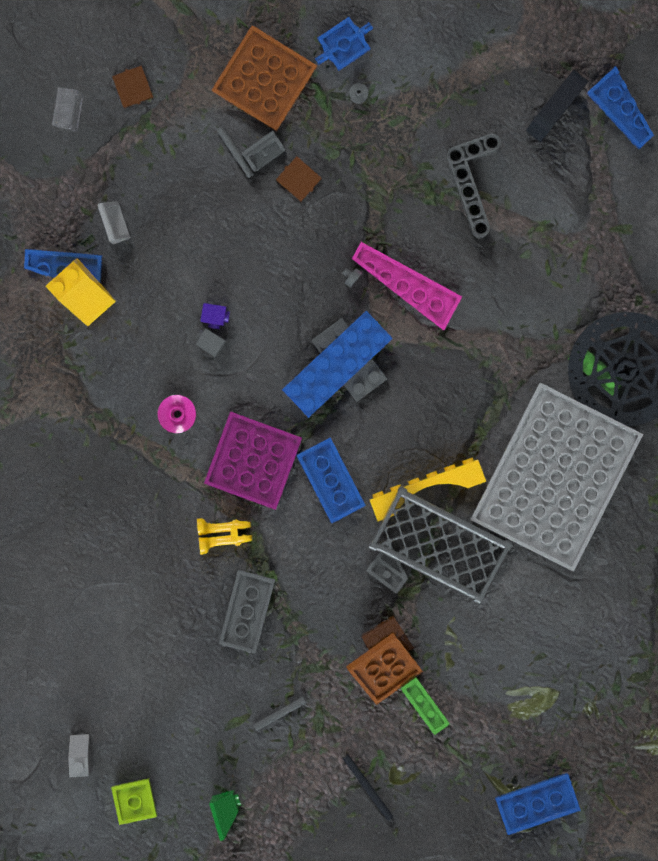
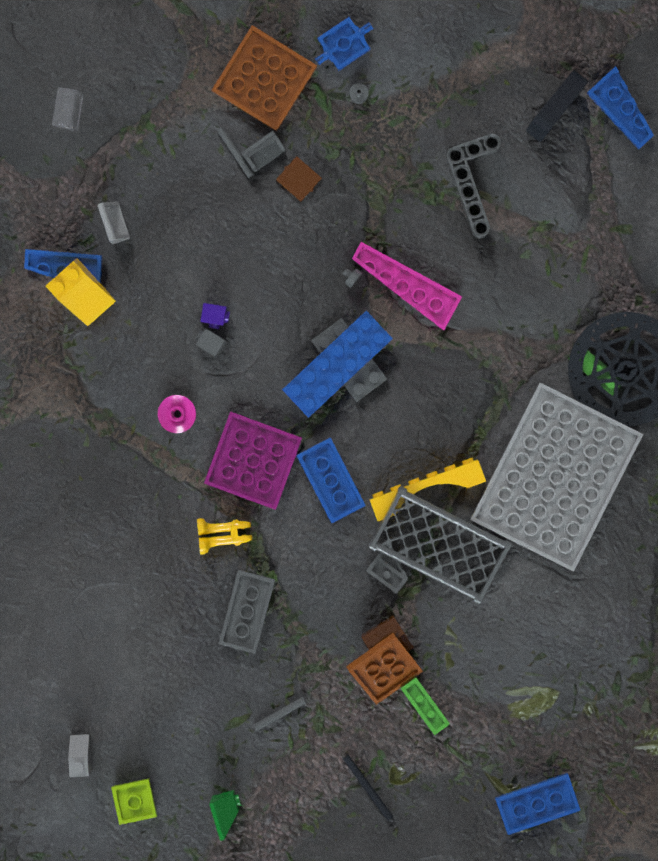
(132, 86): reddish brown piece -> none

